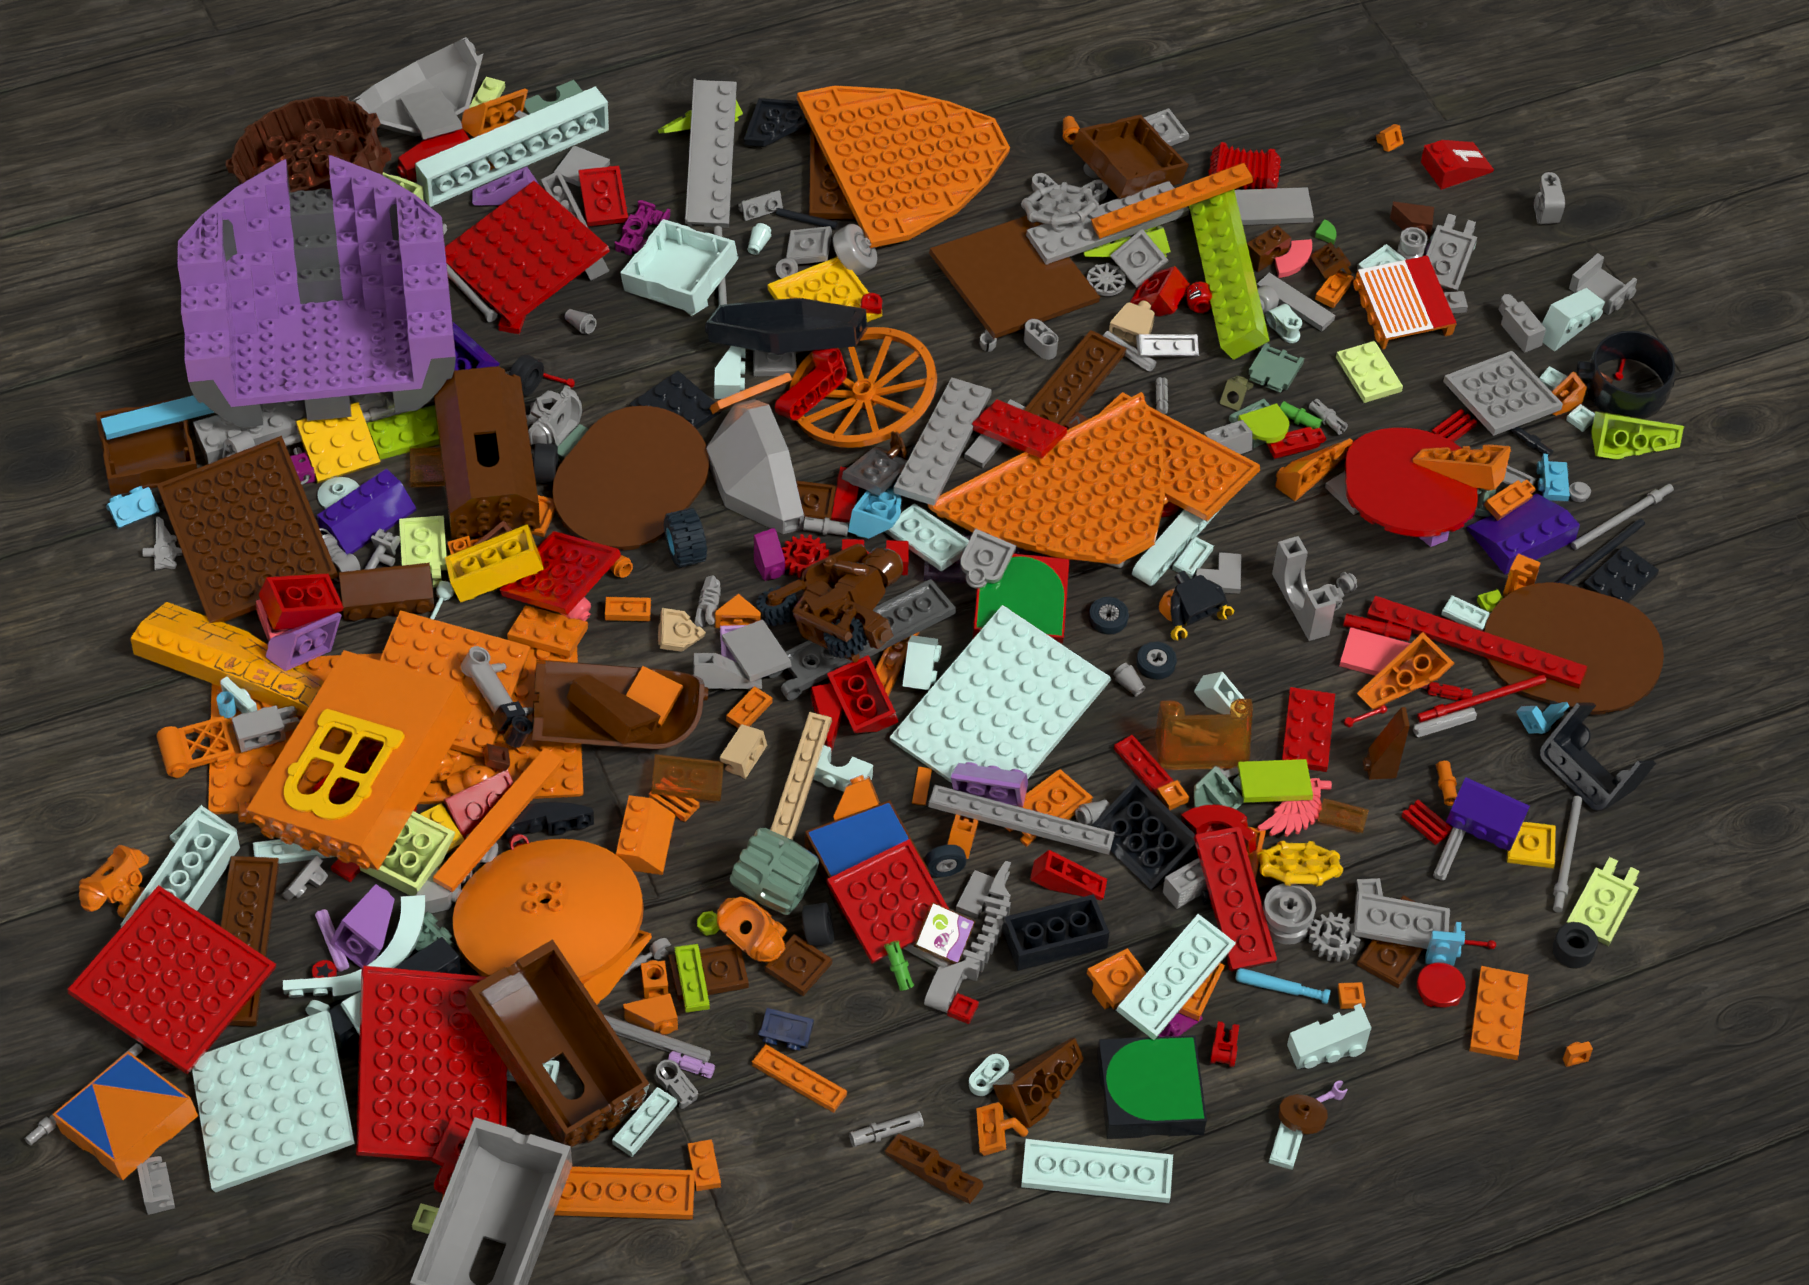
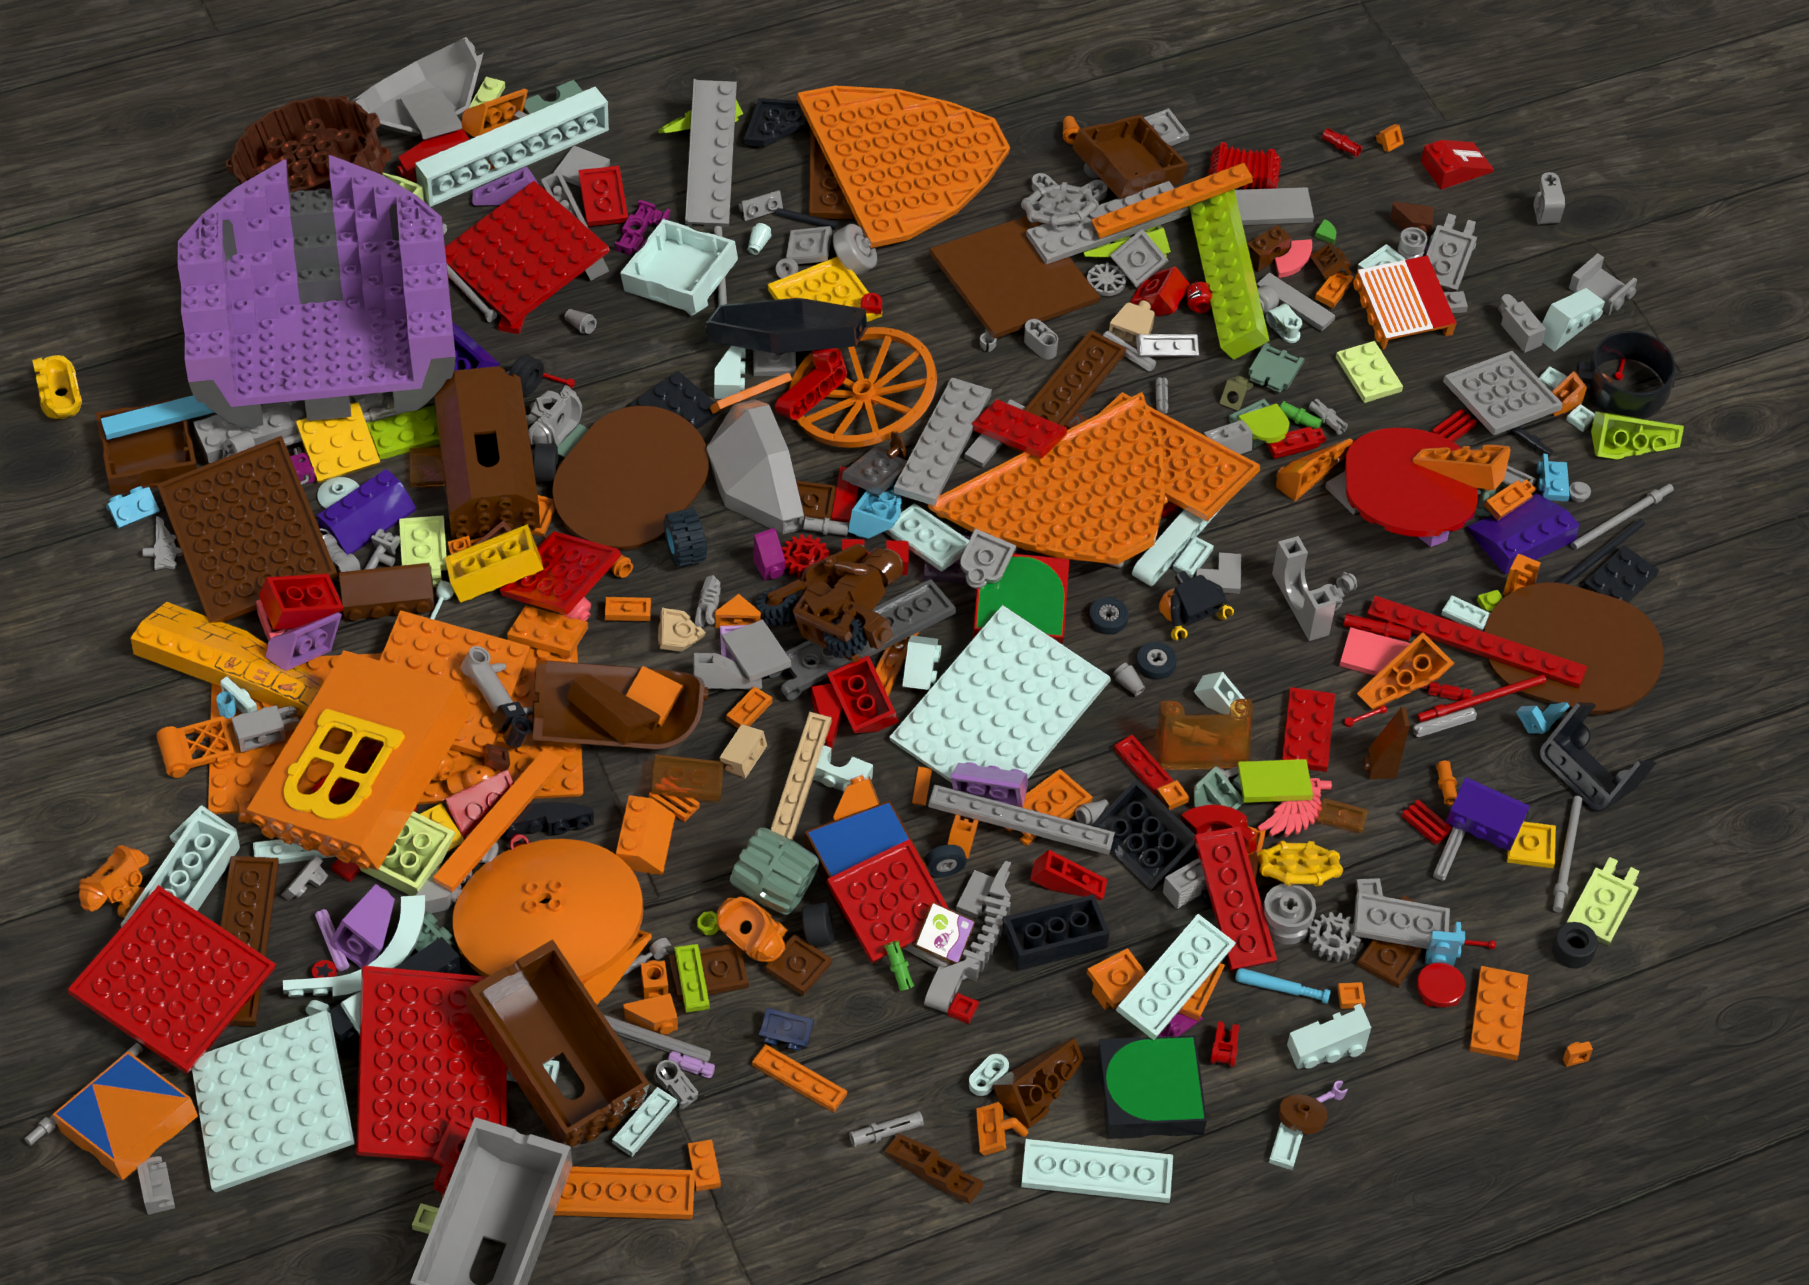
(54, 374): none -> yellow piece
(1342, 142): none -> red pin

